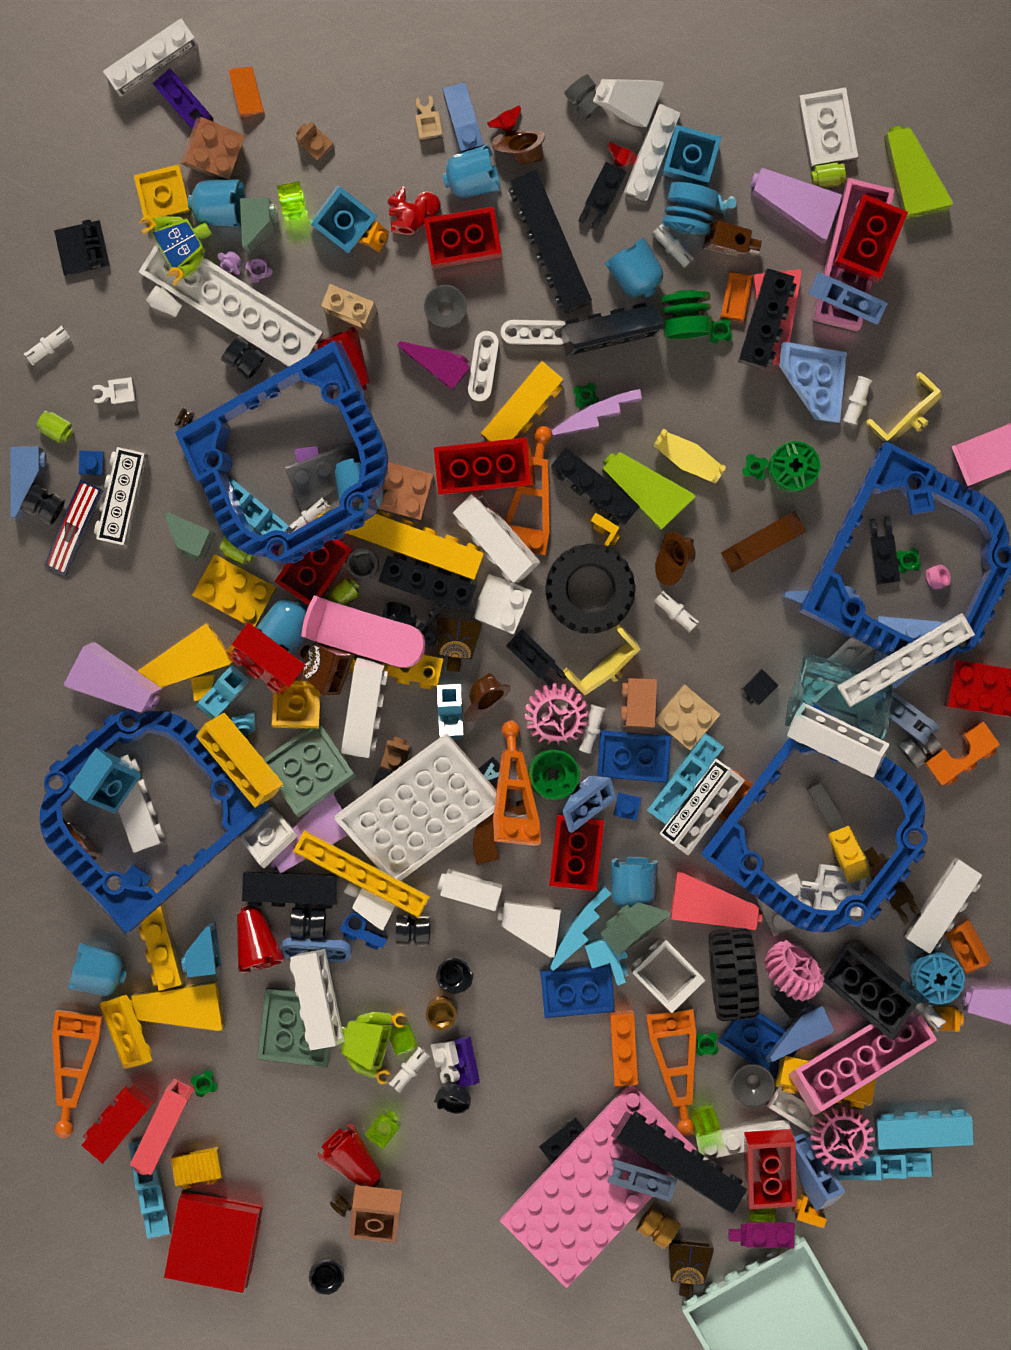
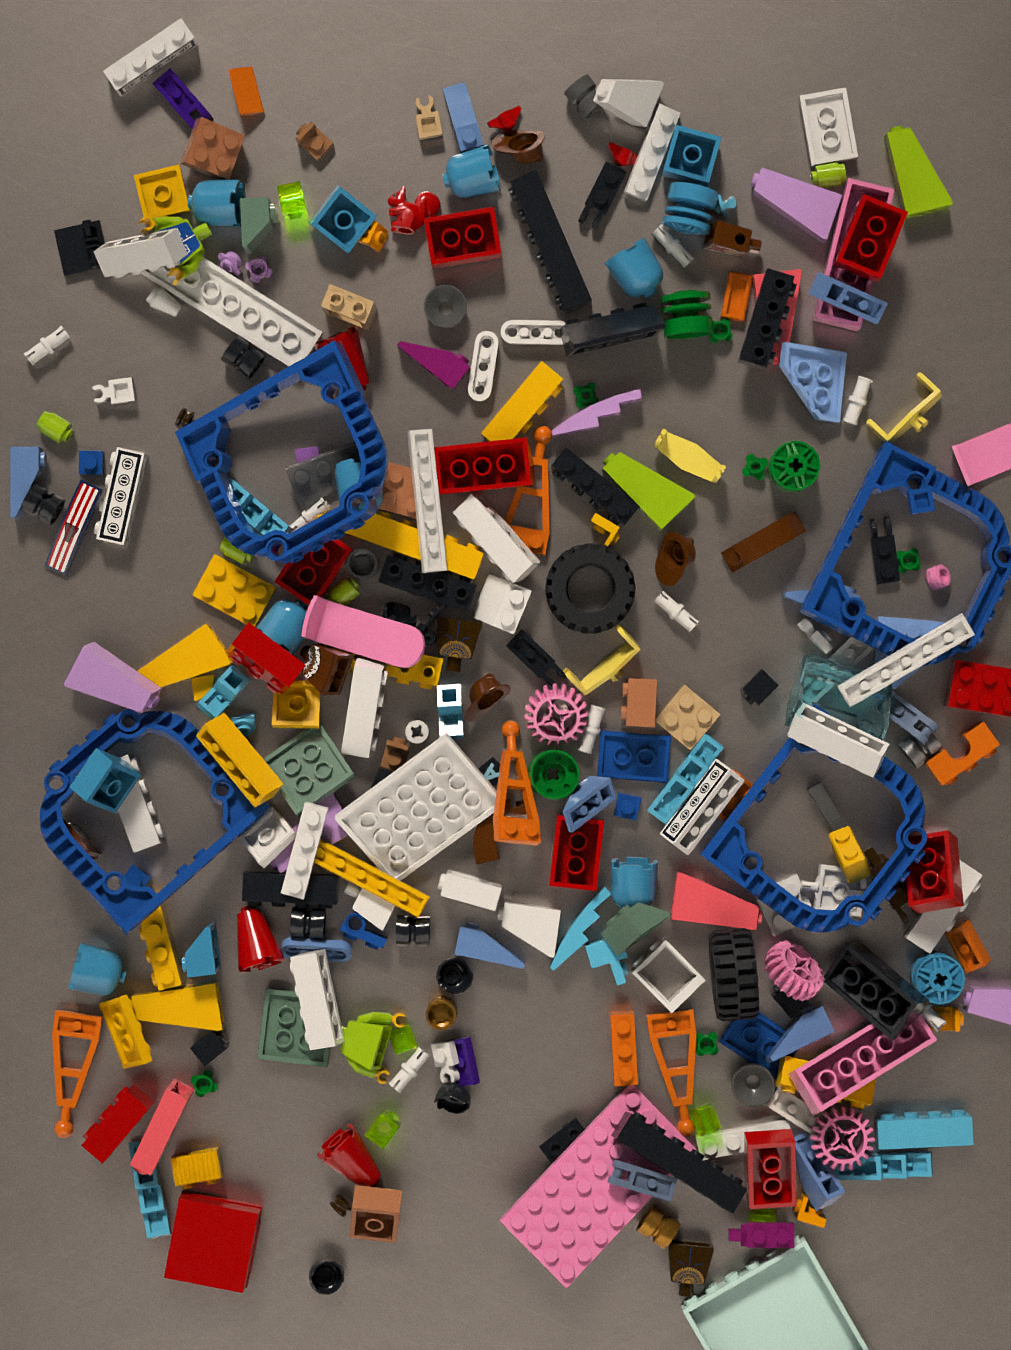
(141, 253): none -> white brick
(189, 537): sand green slope -> none
(210, 1046): none -> black brick
(304, 850): none -> white plate
(419, 731): none -> white wheel
(427, 500): none -> white tile
(481, 945): none -> medium blue slope
(577, 991): blue tile -> none
(820, 639): none -> white plate
(936, 879): none -> red brick

